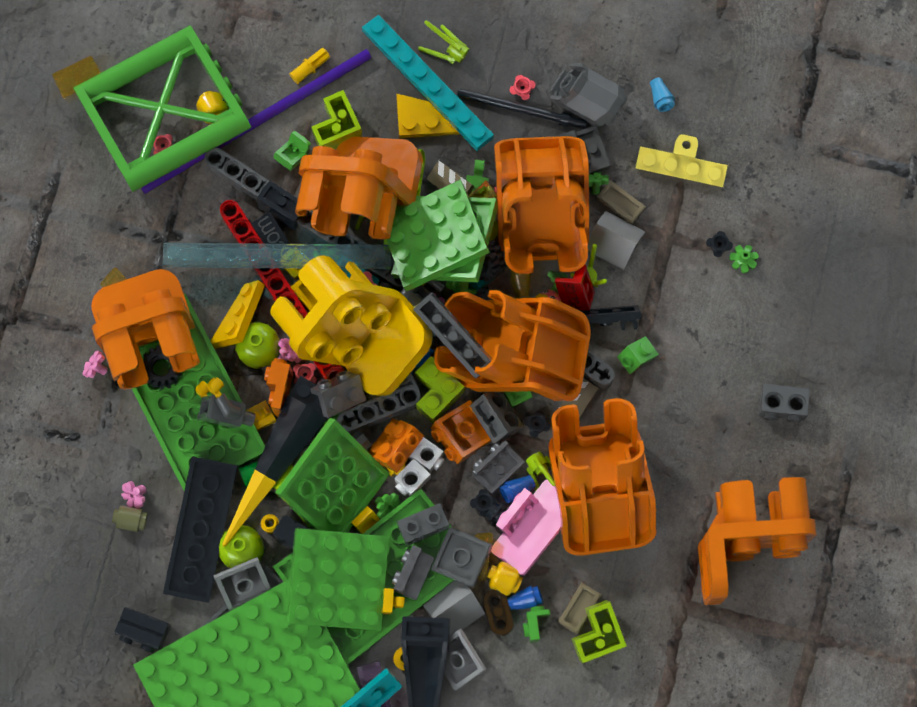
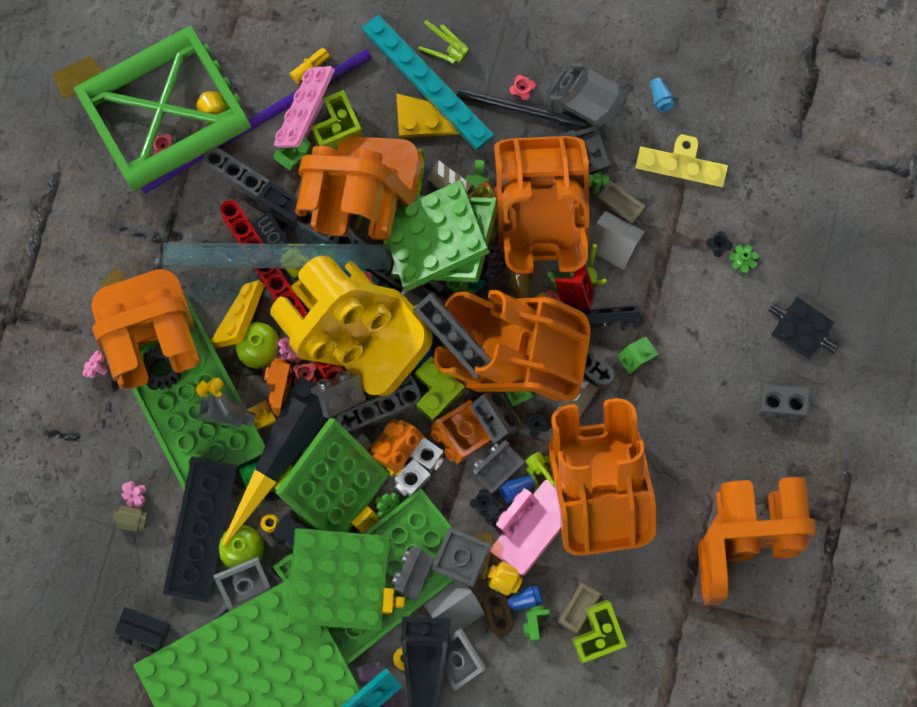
(304, 107): none -> bright pink bracket
(423, 524): dark grey brick -> none
(803, 328): none -> black plate

